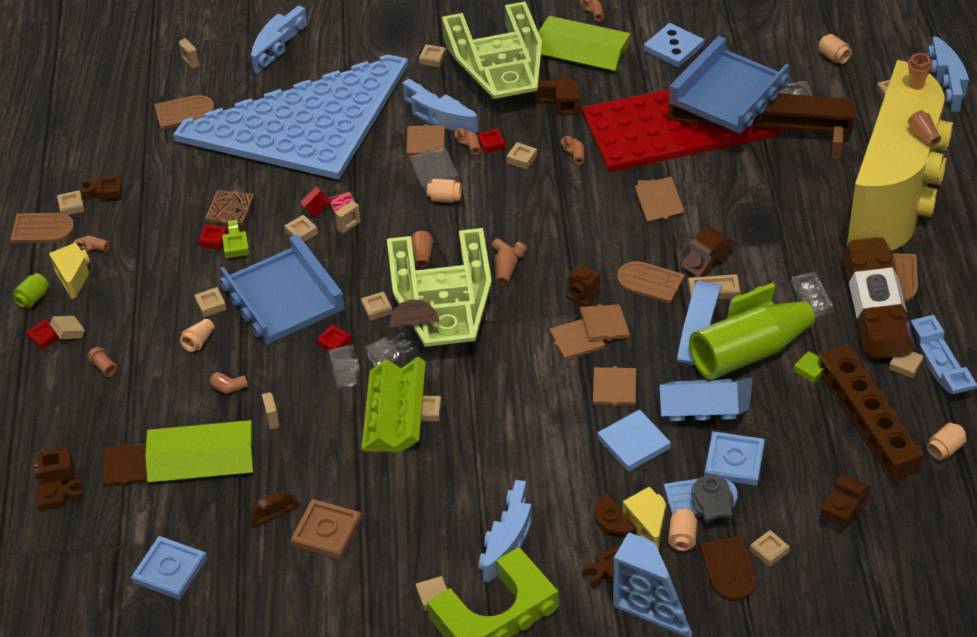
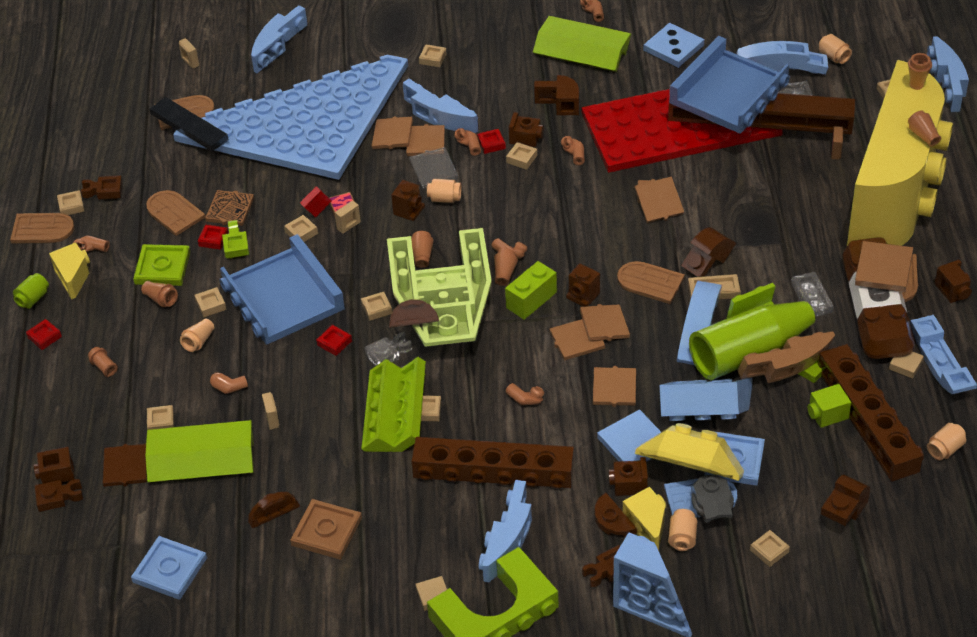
(67, 327): tan tile -> none
(160, 417): none -> tan tile
(161, 293): none -> nougat cone
(162, 264): none -> lime tile
(173, 211): none -> medium nougat window
(189, 124): none -> black tile
(344, 366): clear brick -> none
(392, 132): none -> medium nougat piece
(407, 200): none -> reddish brown brick
(493, 462): none -> reddish brown brick
(502, 62): yellowish green wedge -> none
(525, 130): none -> reddish brown brick
(531, 290): none -> lime brick
(533, 397): none -> nougat arm
(629, 477): none -> reddish brown brick
(693, 450): none -> light yellow wedge
(729, 568): reddish brown window -> none
(778, 53): none -> light blue slope
(794, 357): none -> medium nougat slope
(829, 405): none -> lime brick
(884, 266): none -> medium nougat tile
(953, 281): none -> reddish brown brick

